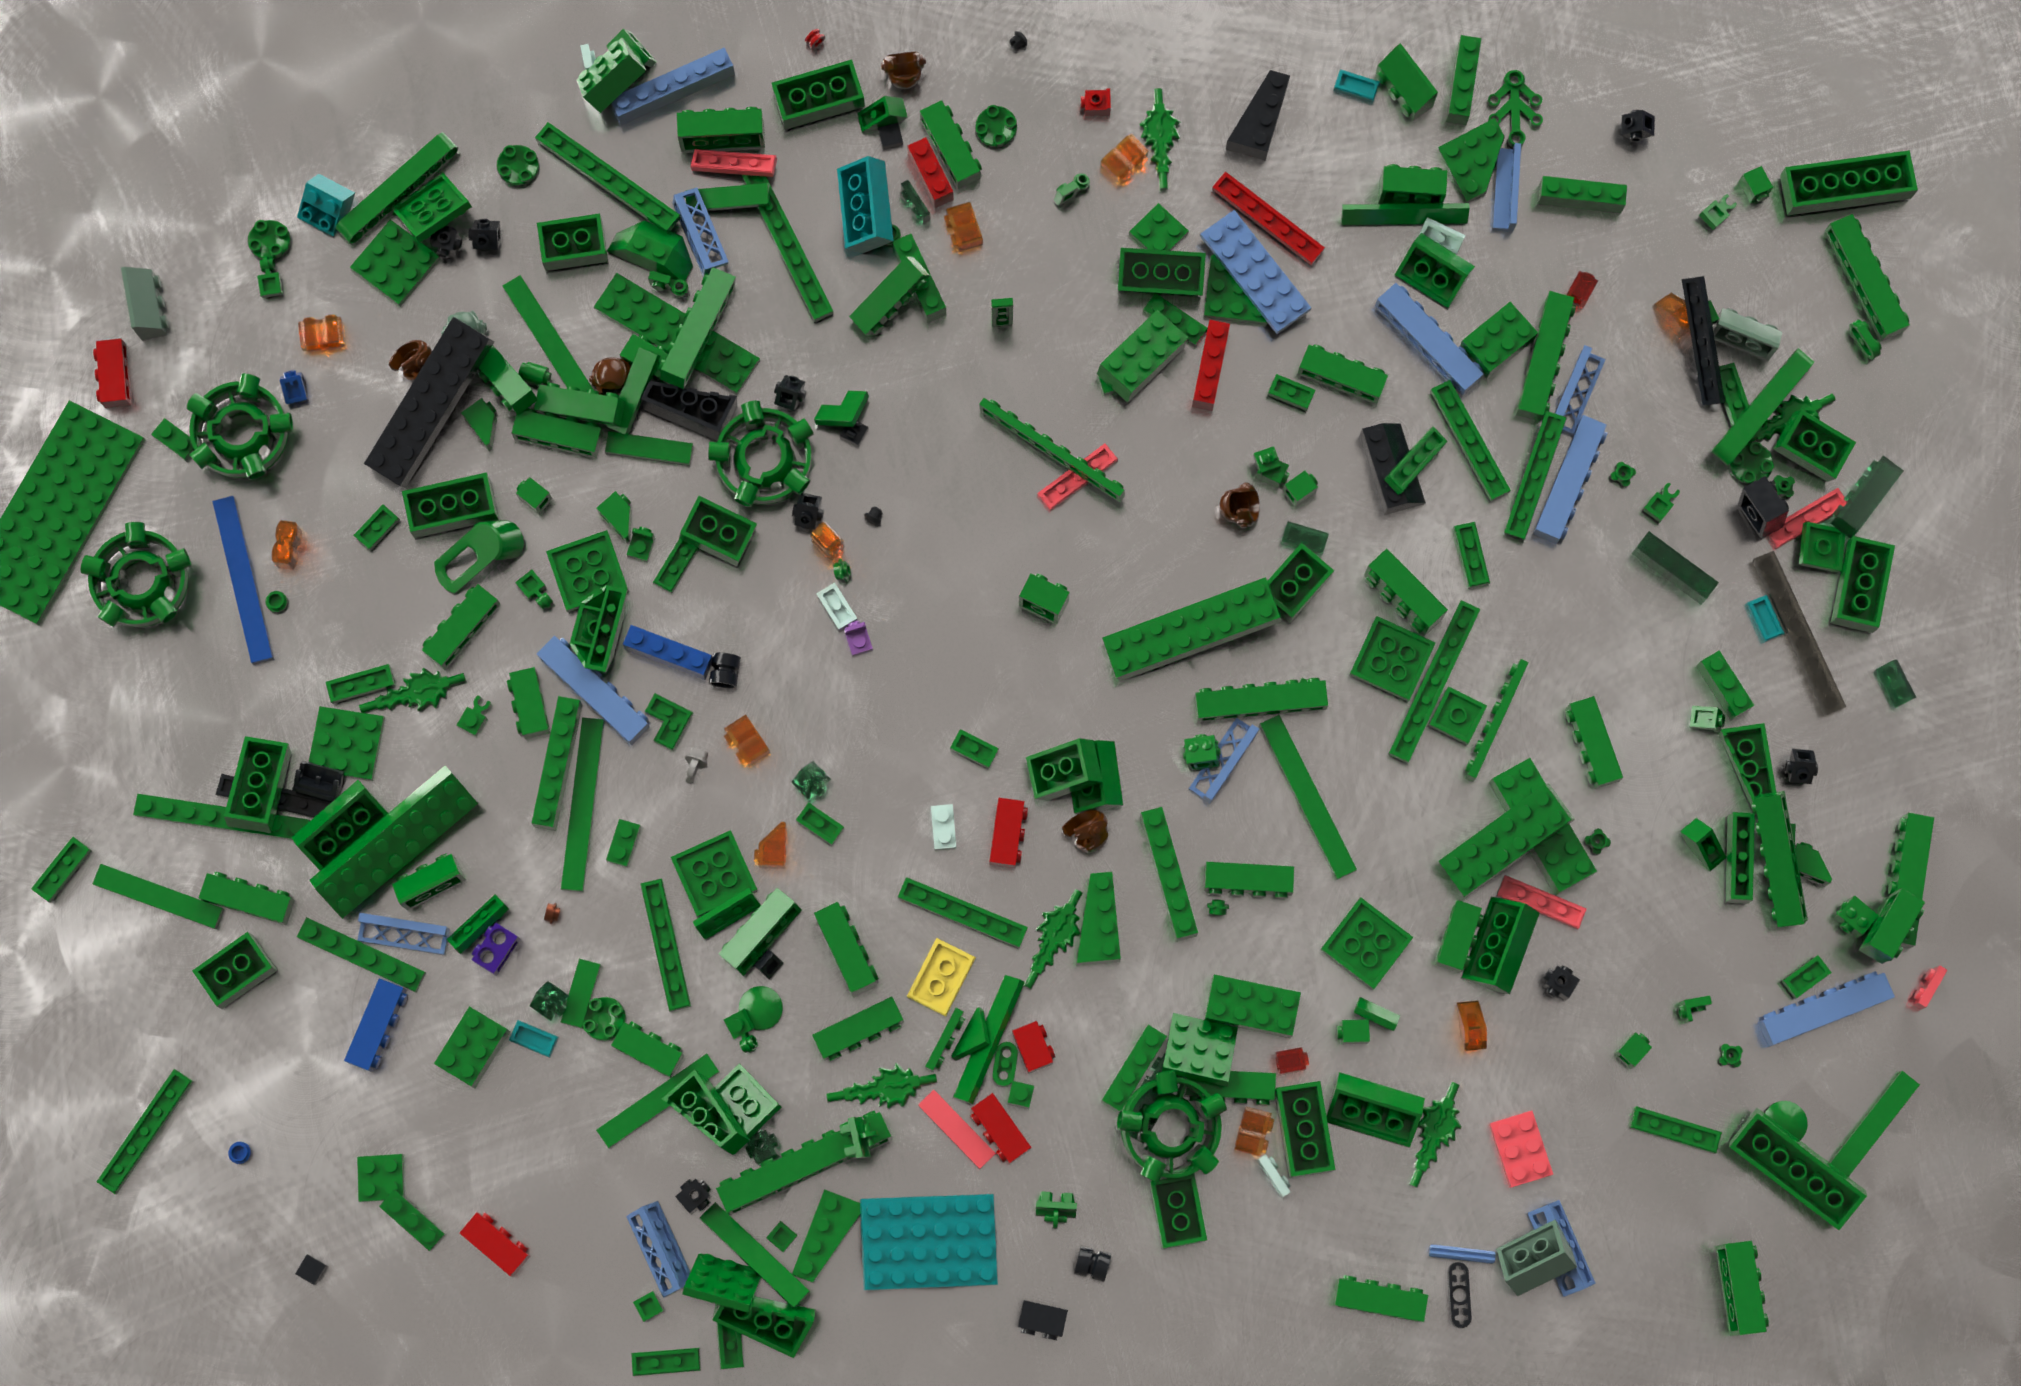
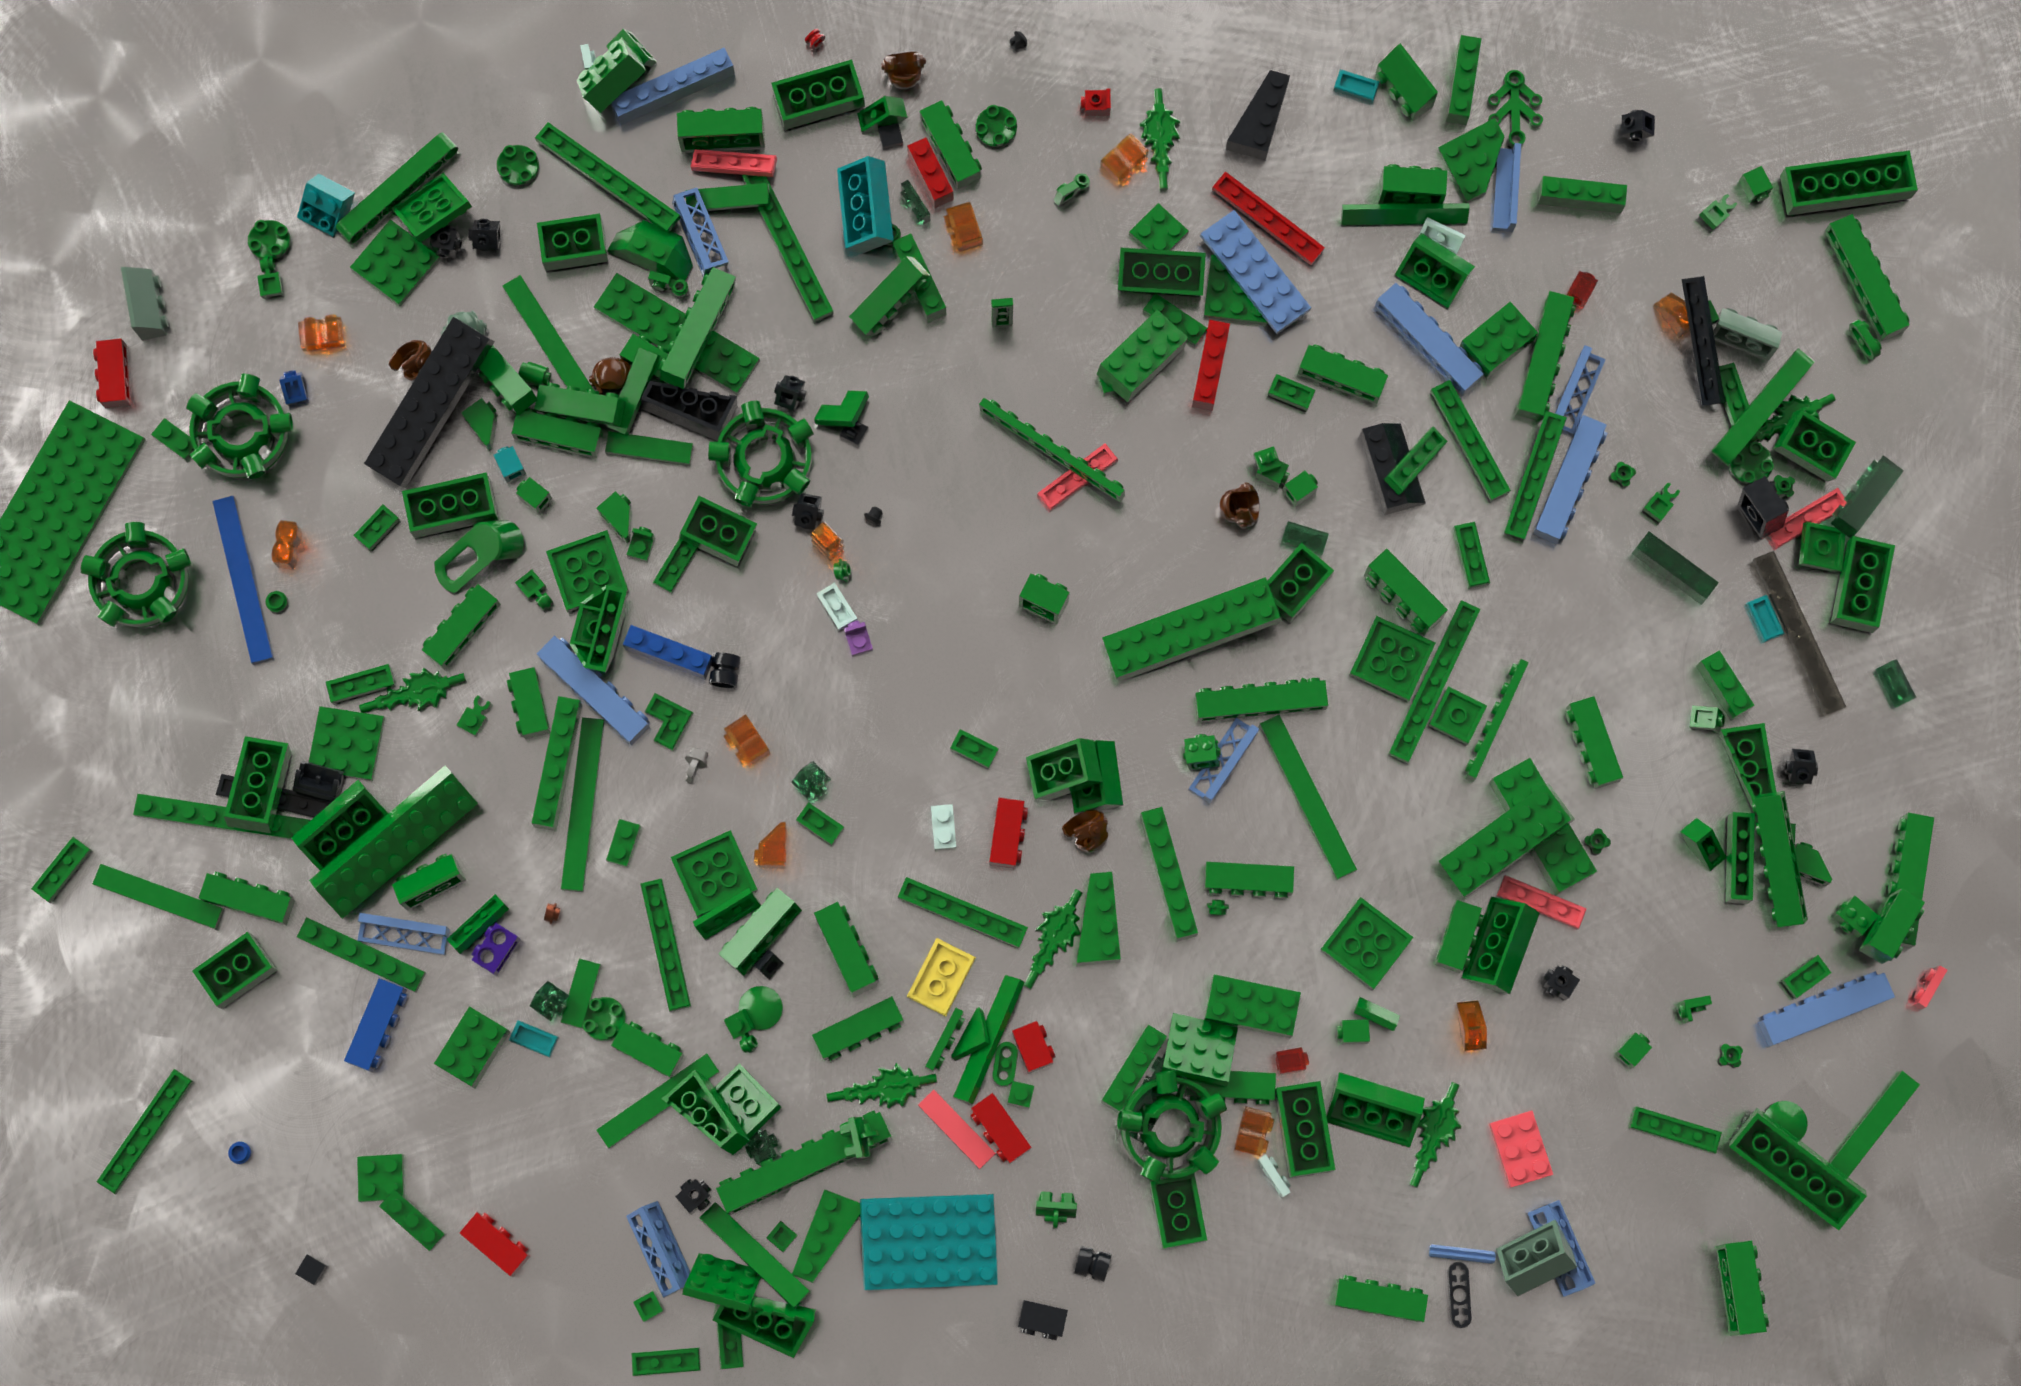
(509, 463): none -> teal brick

